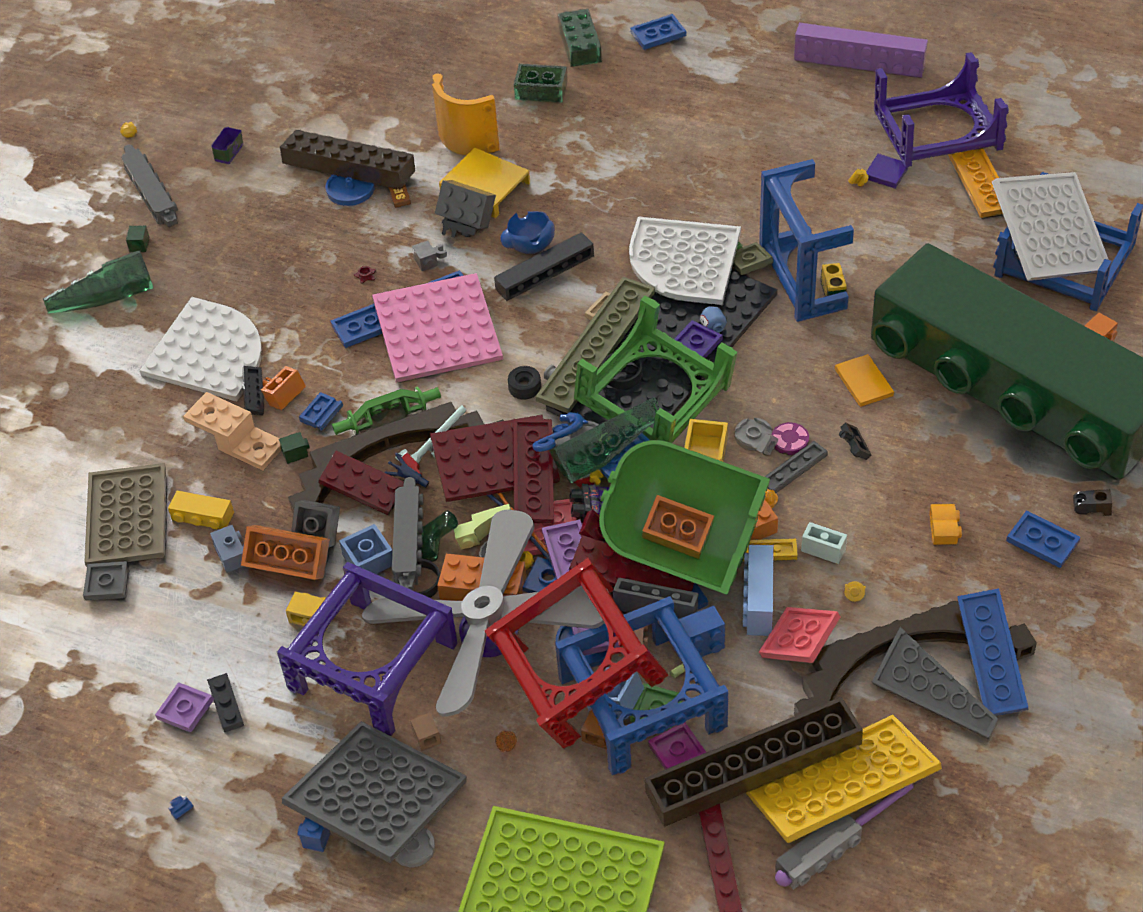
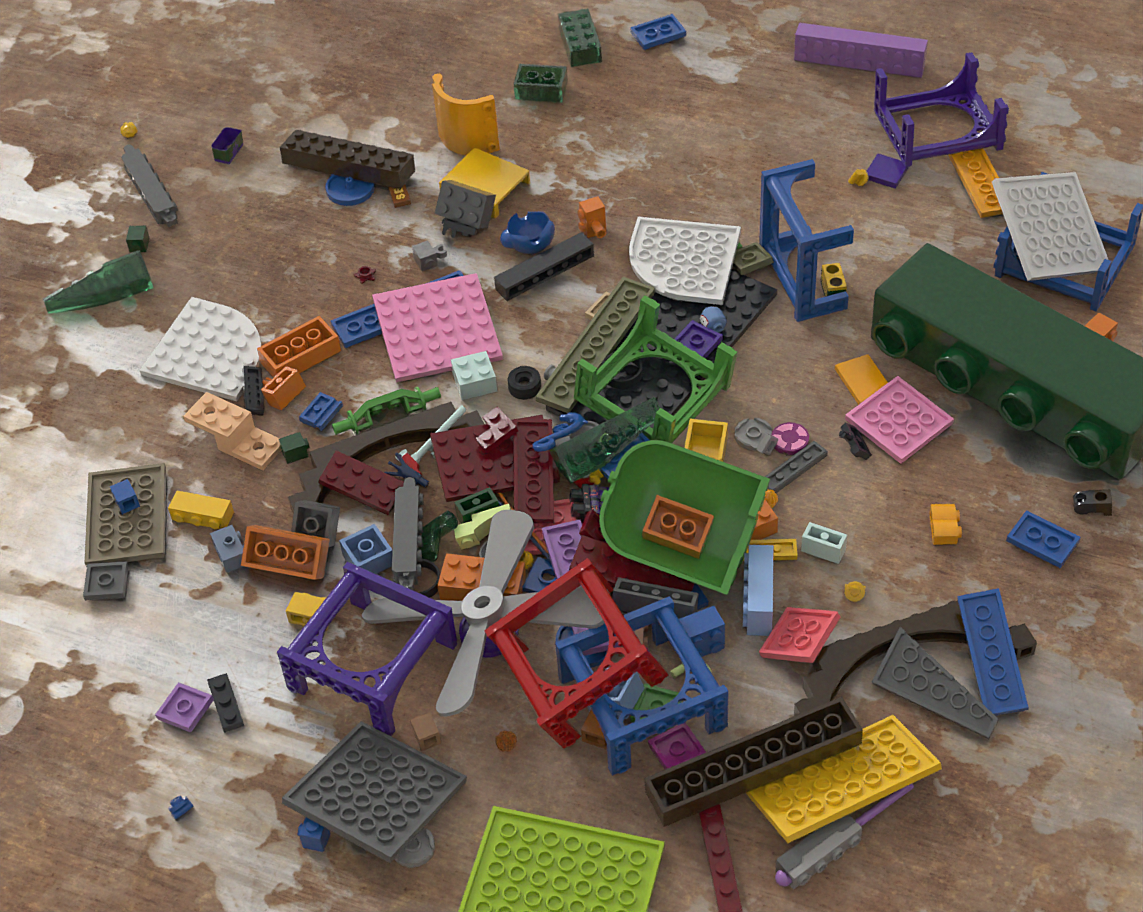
(124, 496): none -> blue brick
(300, 347): none -> orange brick
(474, 375): none -> light aqua brick
(474, 504): none -> dark green brick
(500, 430): none -> plate
(592, 217): none -> orange brick
(899, 419): none -> bright pink plate

